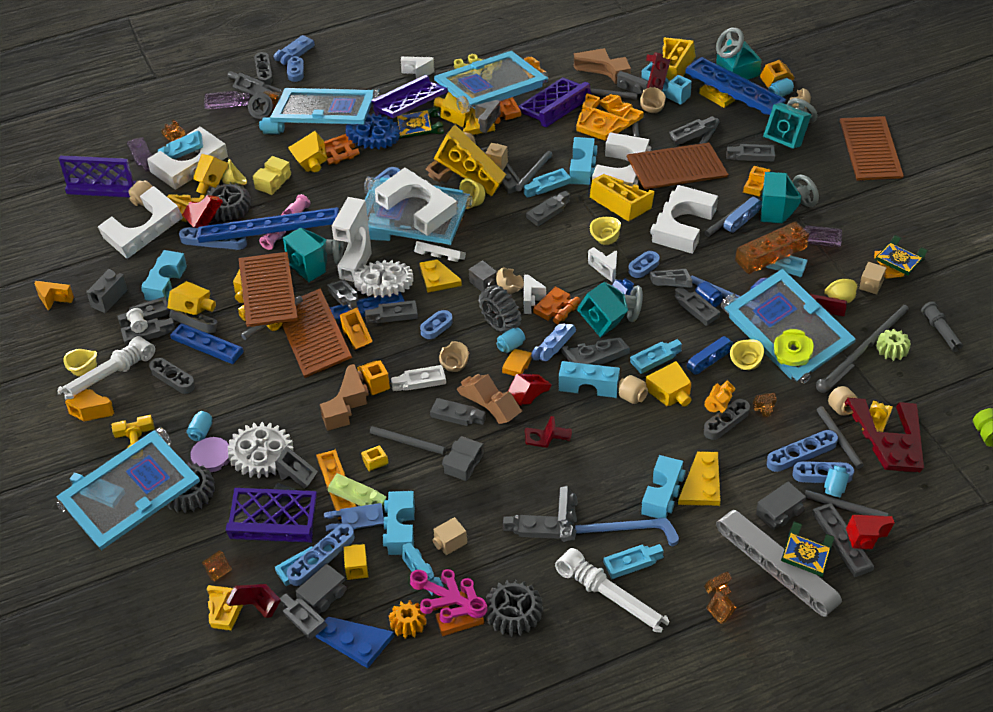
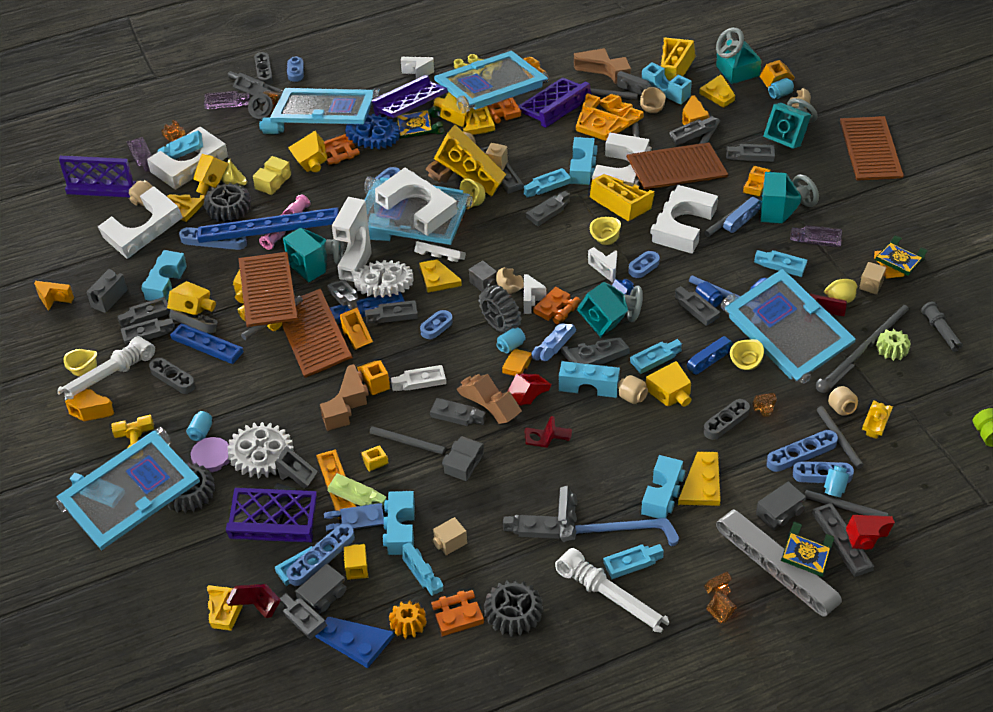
(137, 321): white bush -> none
(202, 212): red arch -> none
(216, 565): clear orange tile -> none
(294, 49): medium blue hinge -> none
(454, 356): tan hair -> none
(473, 606): dark pink plant -> none
(487, 114): flat silver slope -> none
(533, 171): dark grey bar -> none
(658, 70): dark red bracket -> none
(671, 278): dark grey wing -> none
(694, 111): none -> light orange slope
(719, 397): light orange hips -> none
(734, 85): blue plate -> none
(772, 247): clear orange brick -> none
(793, 357): neon yellow plate -> none
(893, 450): dark red wing -> none

